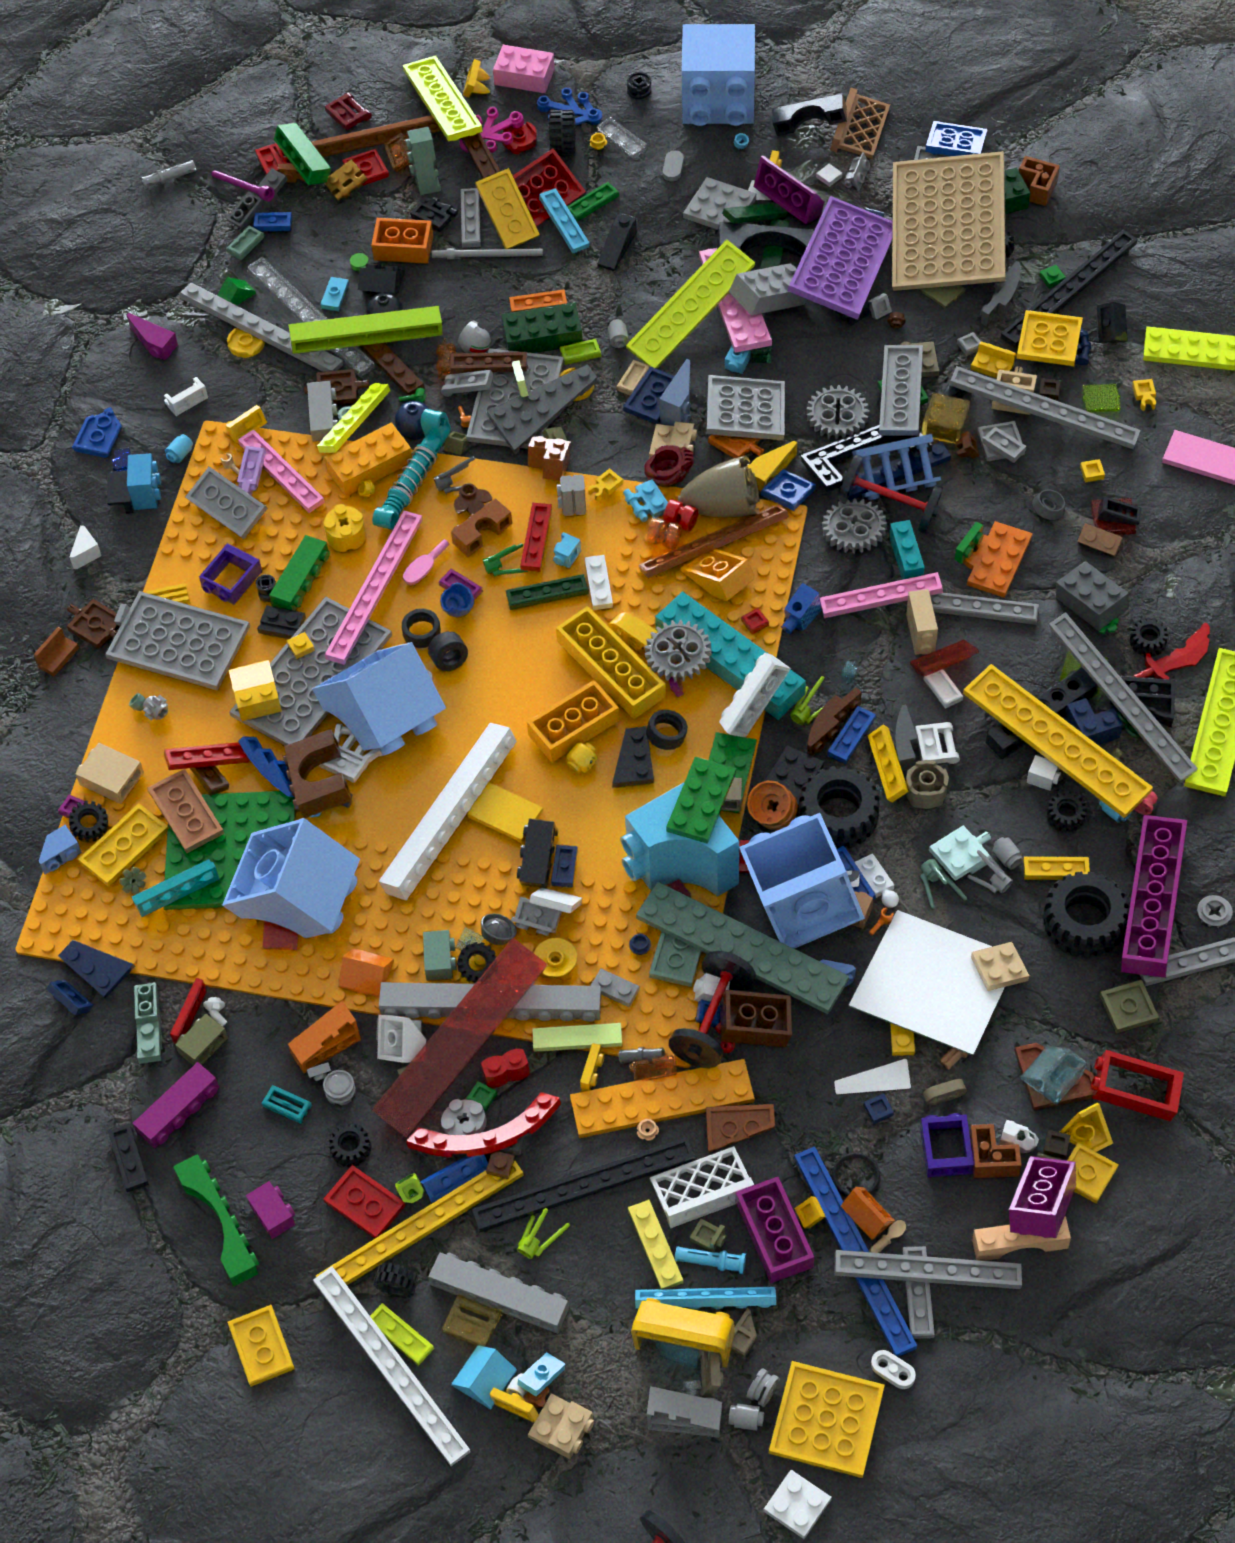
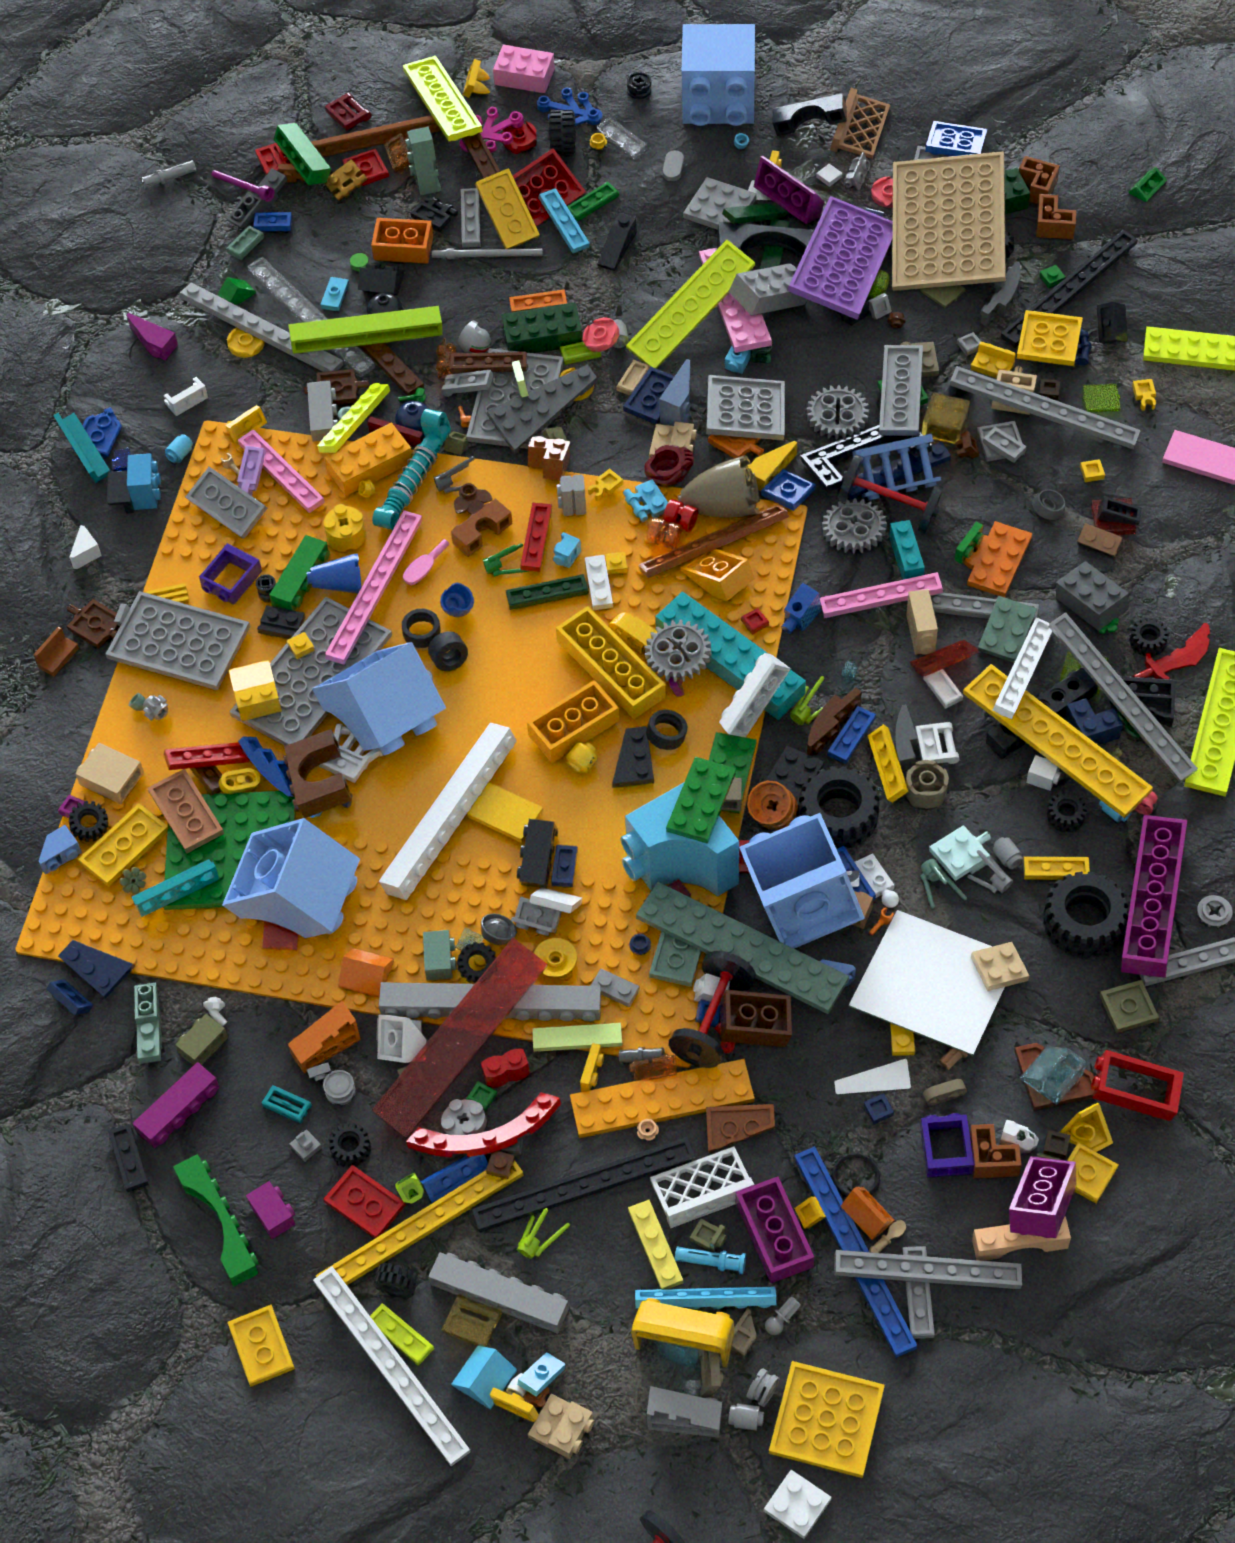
(83, 446): none -> teal fence
(189, 1010): red tile -> none
(238, 782): none -> yellow plate
(305, 1145): none -> light grey tile
(337, 575): none -> blue cone
(411, 436): none -> dark red tile
(453, 577): magenta tile -> none
(600, 334): none -> coral tile
(616, 563): none -> yellow plate
(774, 1324): none -> light grey axle
(880, 284): none -> clear neon green brick
(883, 192): none -> coral tile
(894, 1368): white plate -> none
(1007, 629): none -> sand green plate
(1023, 669): none -> white plate
(1054, 221): none -> dark orange brick
(1148, 184): none -> green slope

